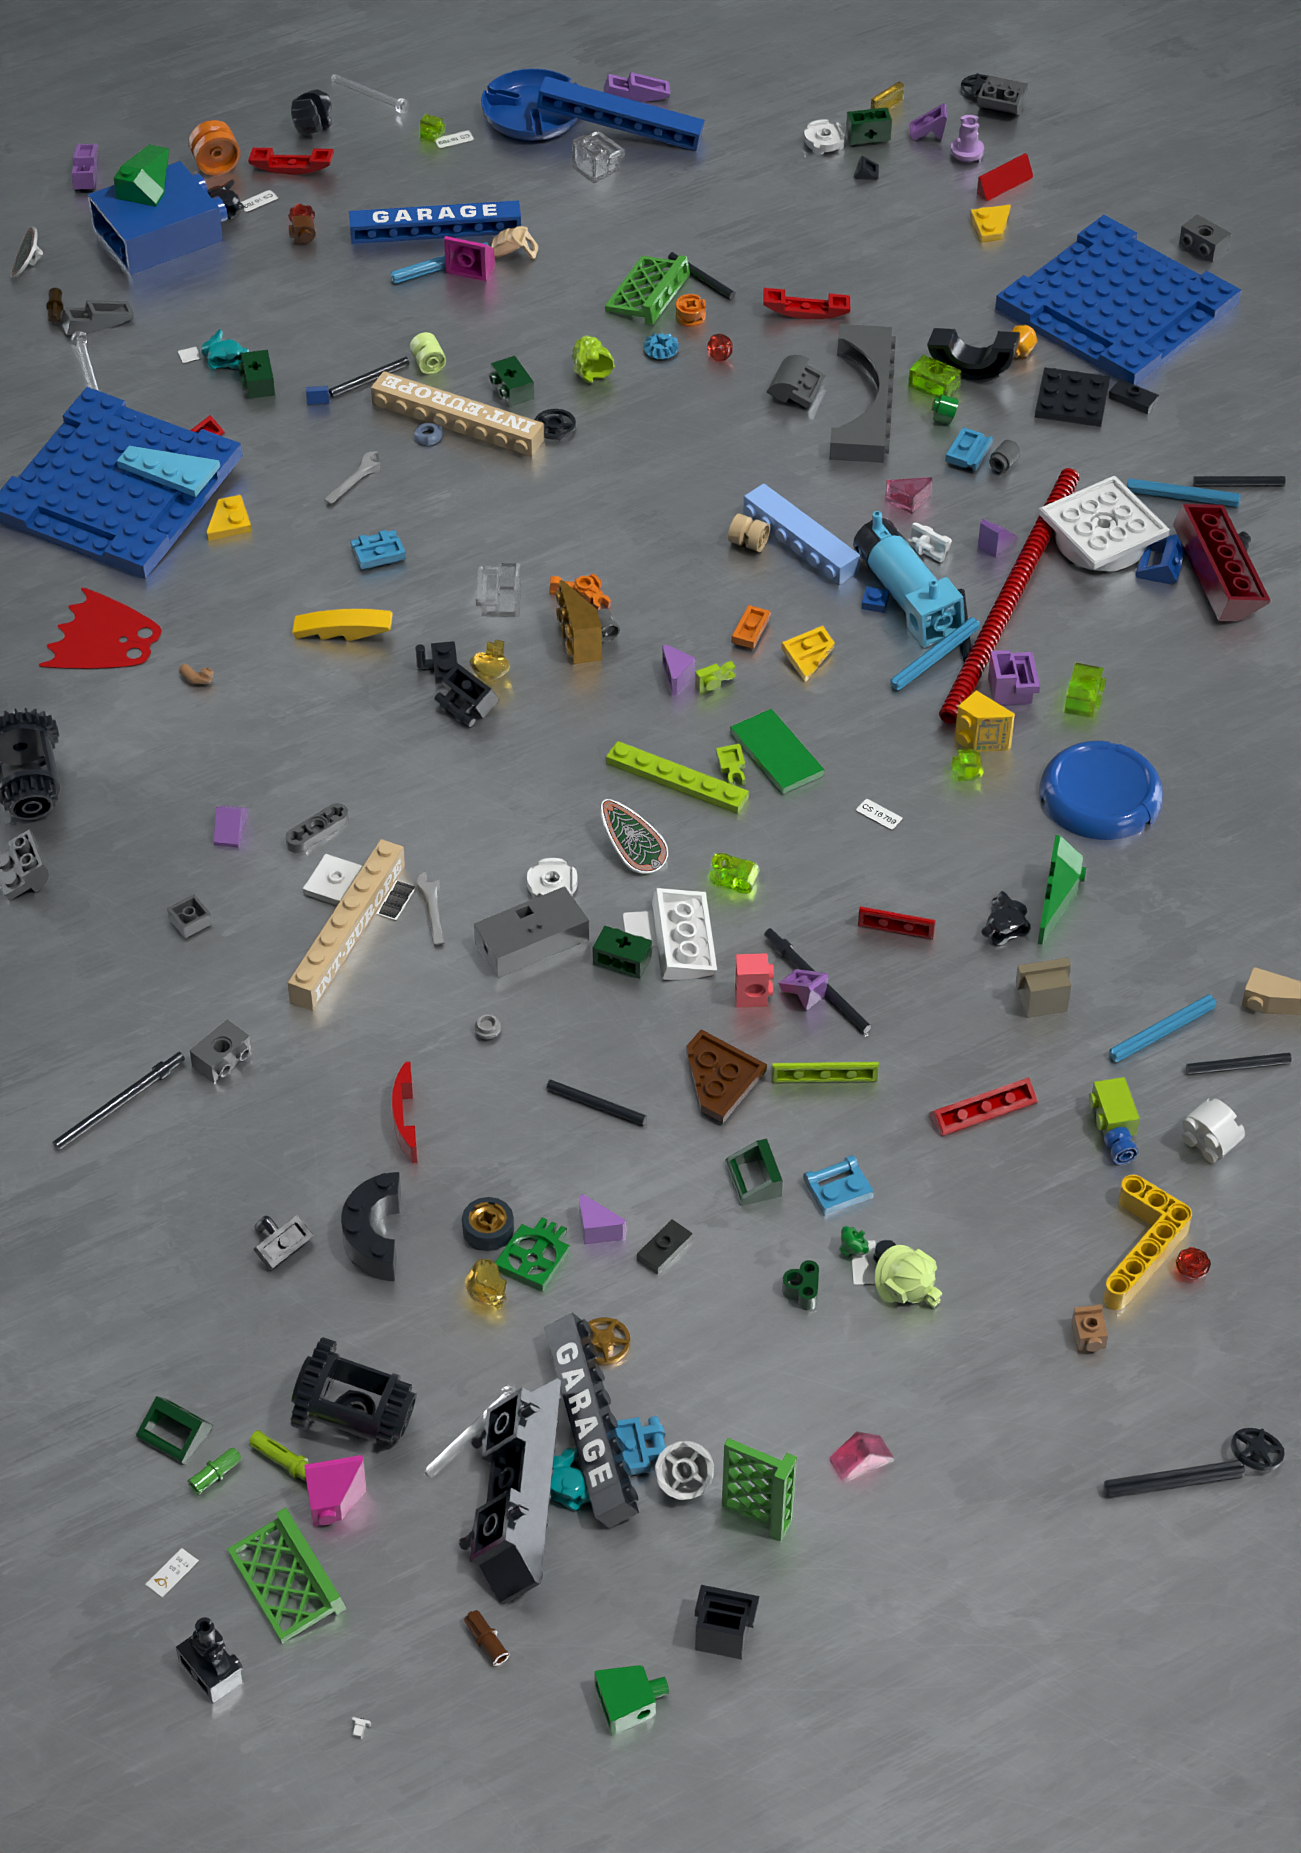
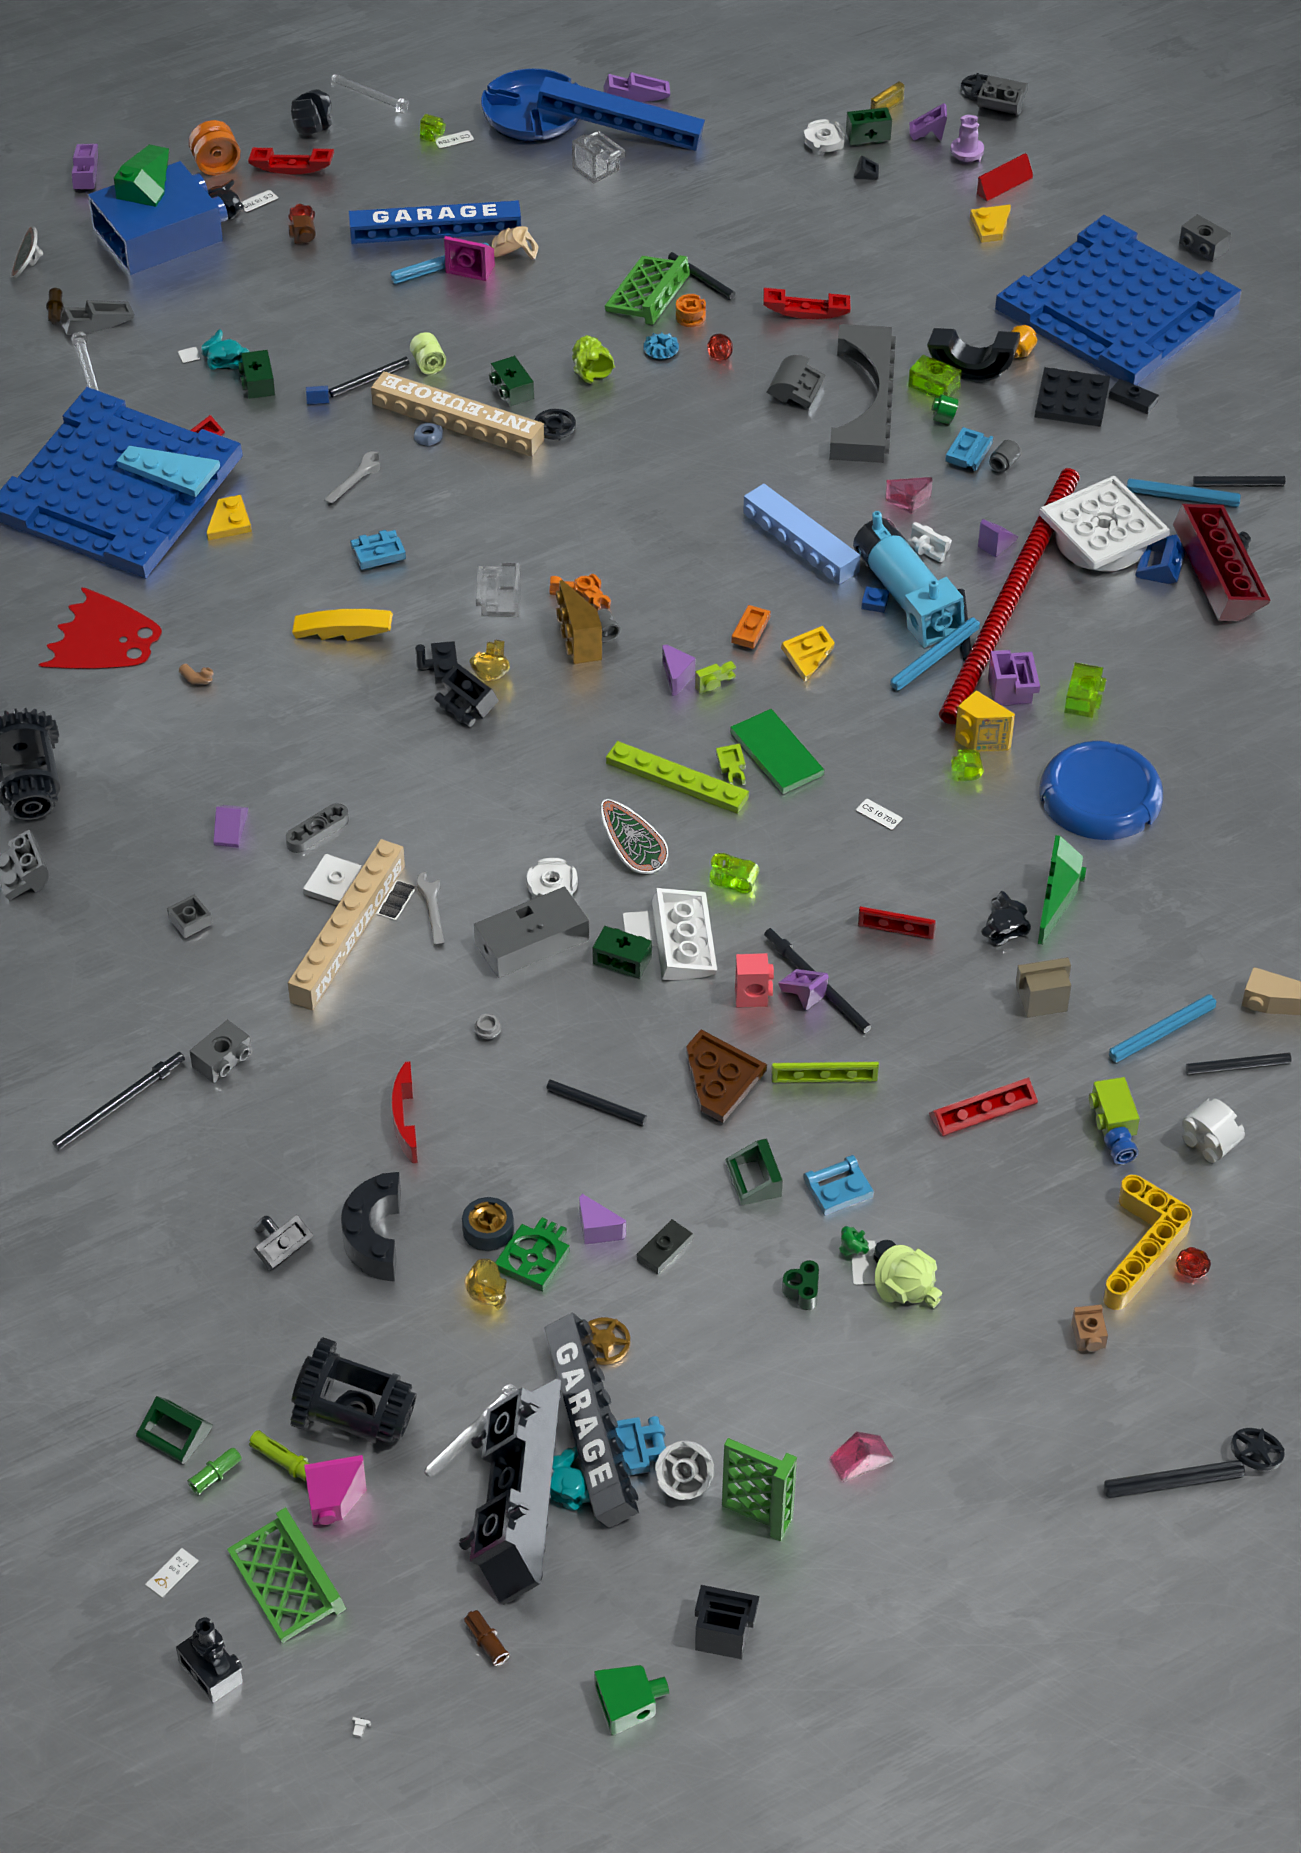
(747, 532): tan wheel -> none

